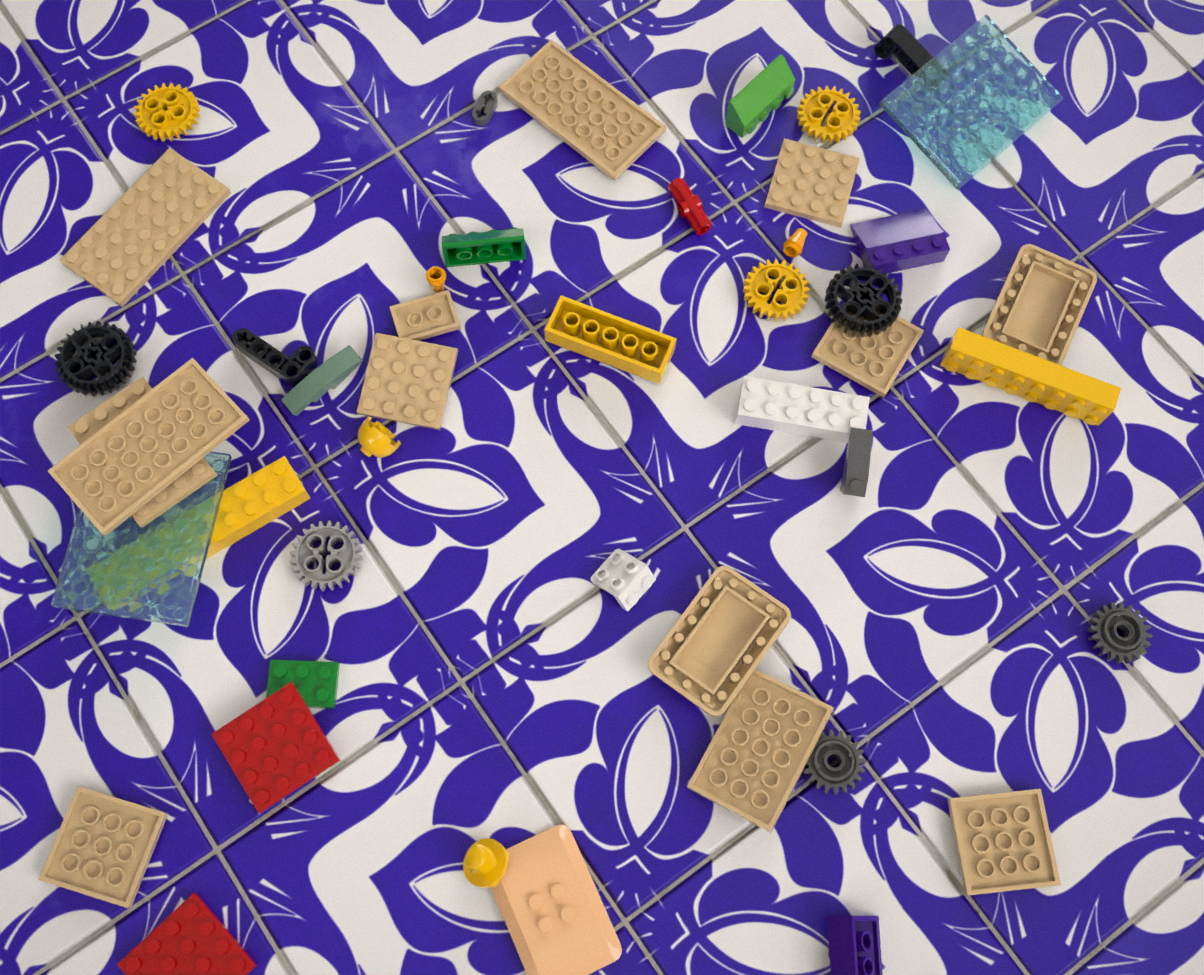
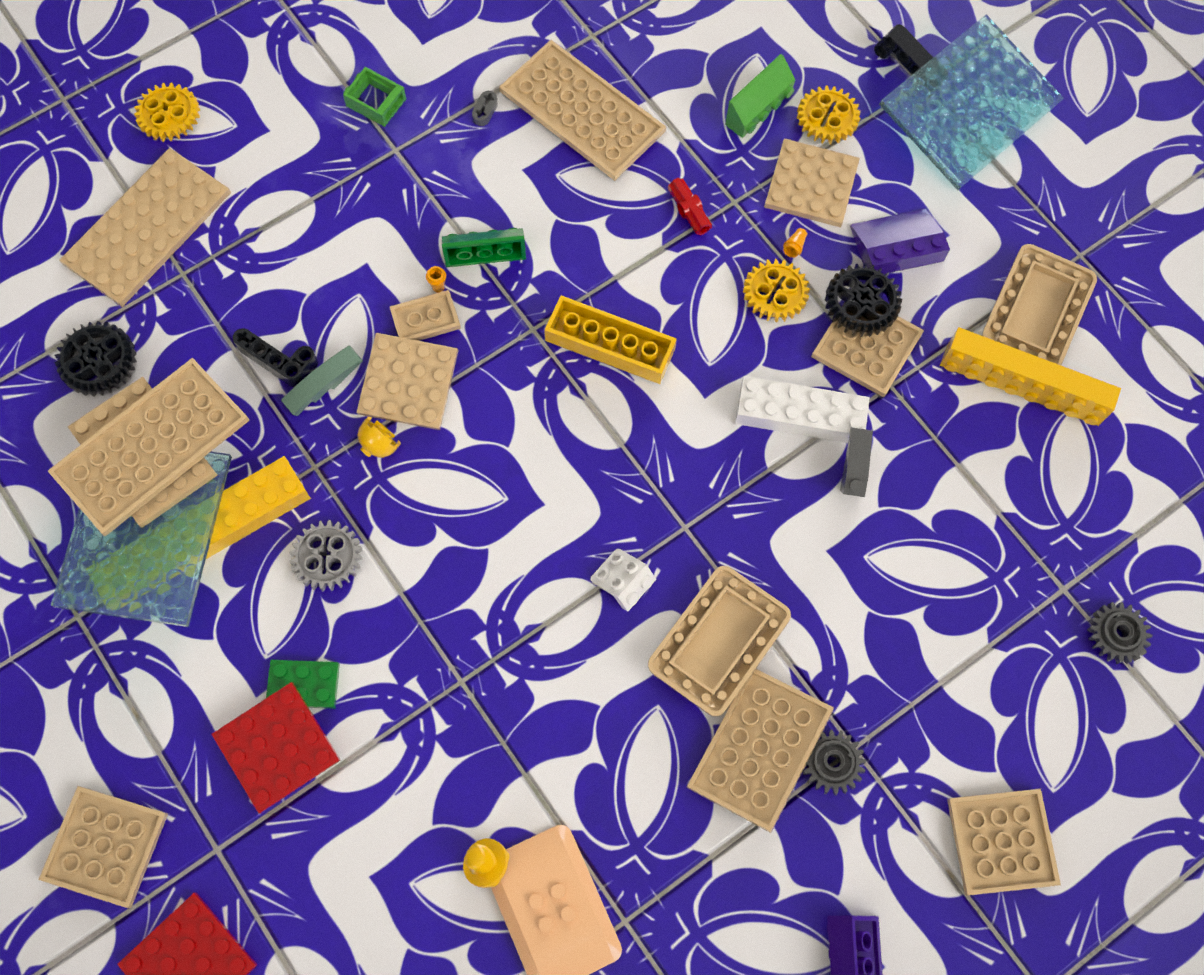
(390, 105): none -> bright green window

